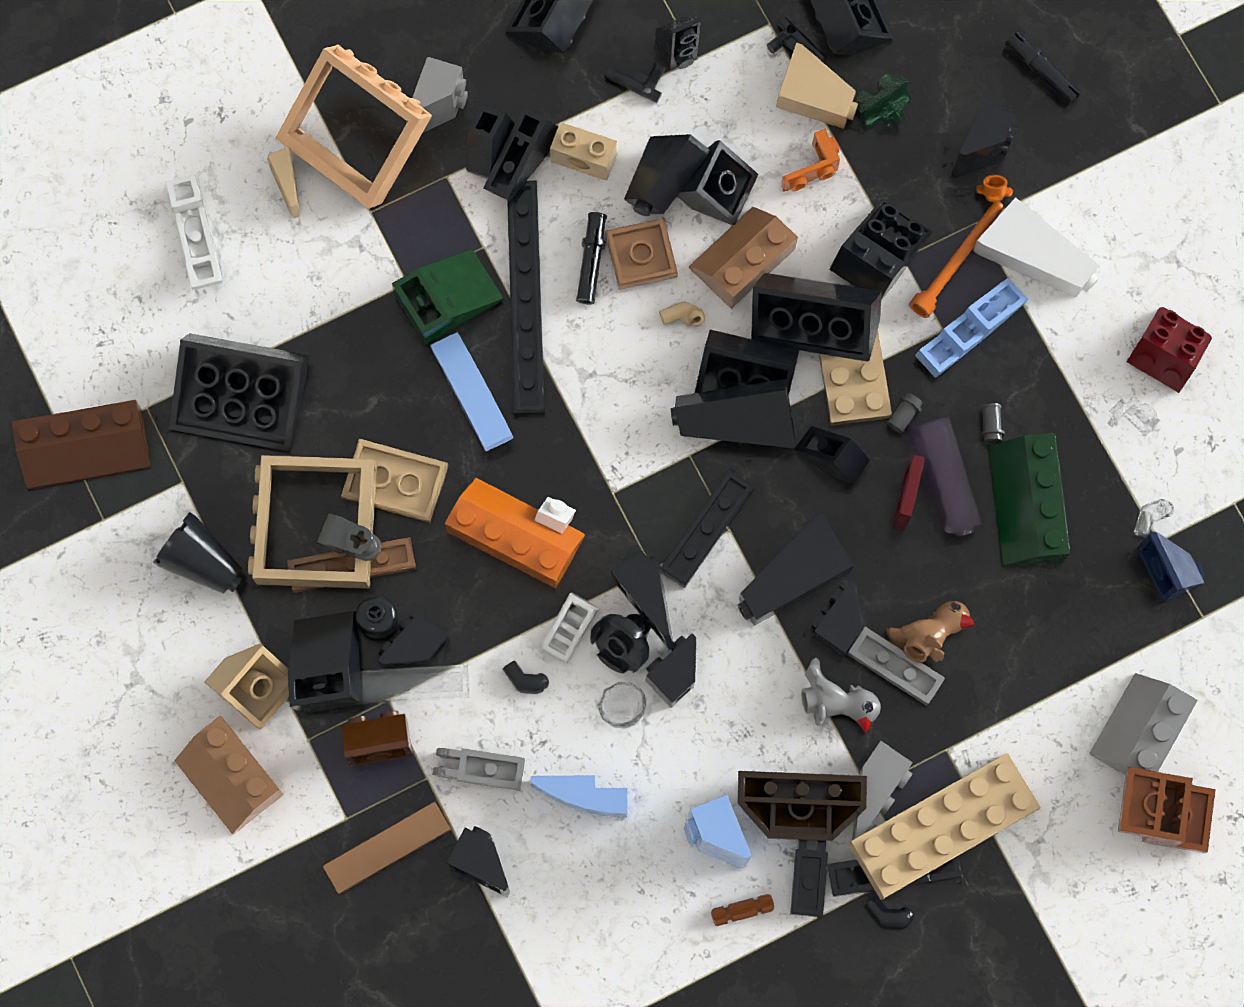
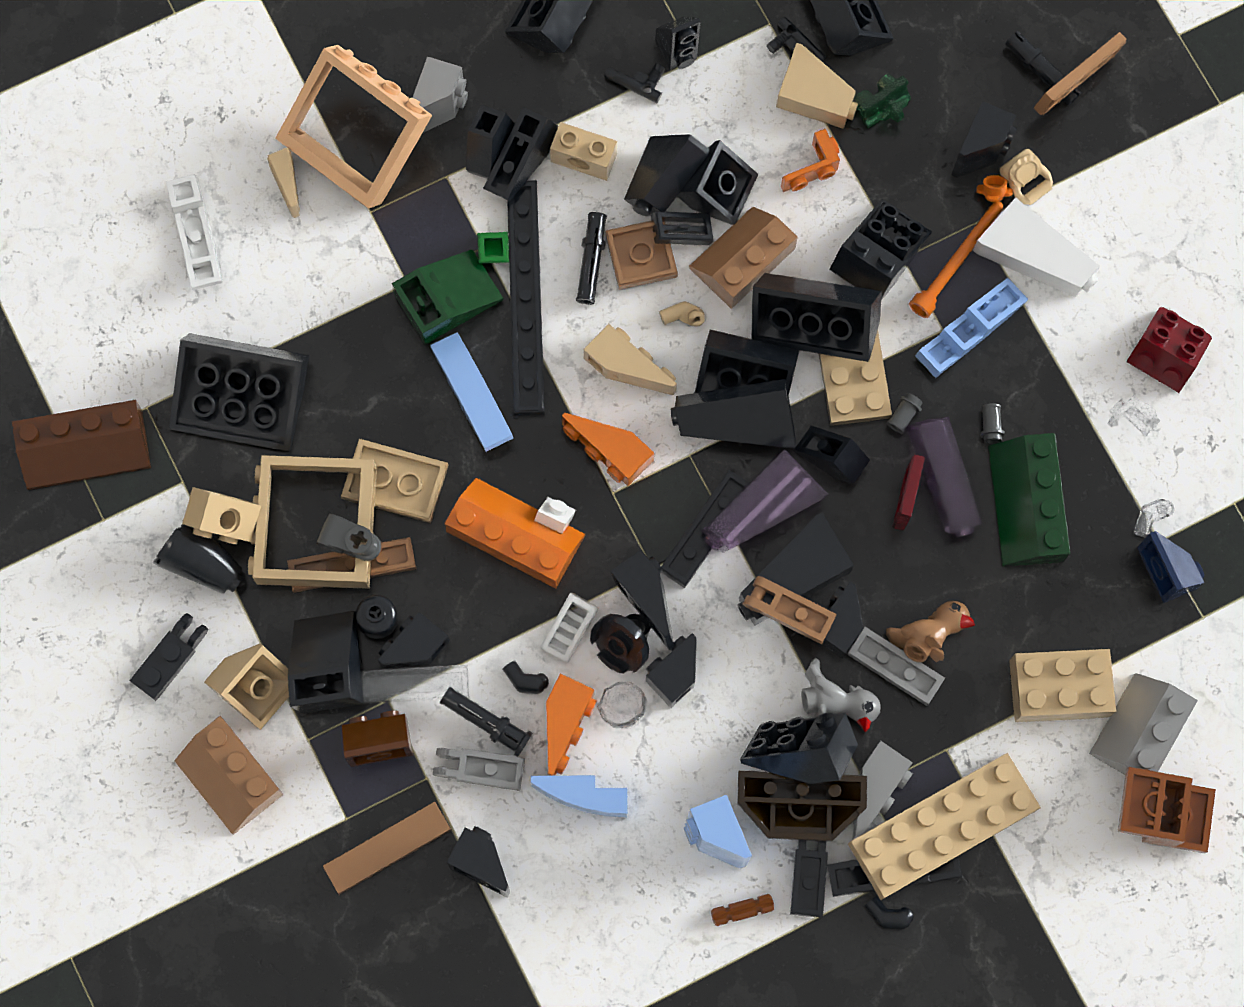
(168, 658): none -> black hinge
(205, 511): none -> tan brick
(453, 699): none -> black pin
(493, 247): none -> green slope
(565, 711): none -> orange slope
(615, 447): none -> orange slope
(623, 362): none -> tan slope
(691, 236): none -> black tile
(766, 500): none -> clear purple slope
(790, 609): none -> medium nougat plate
(803, 748): none -> black slope
(1022, 170): none -> tan piece
(1062, 685): none -> tan brick
(1080, 74): none -> medium nougat tile

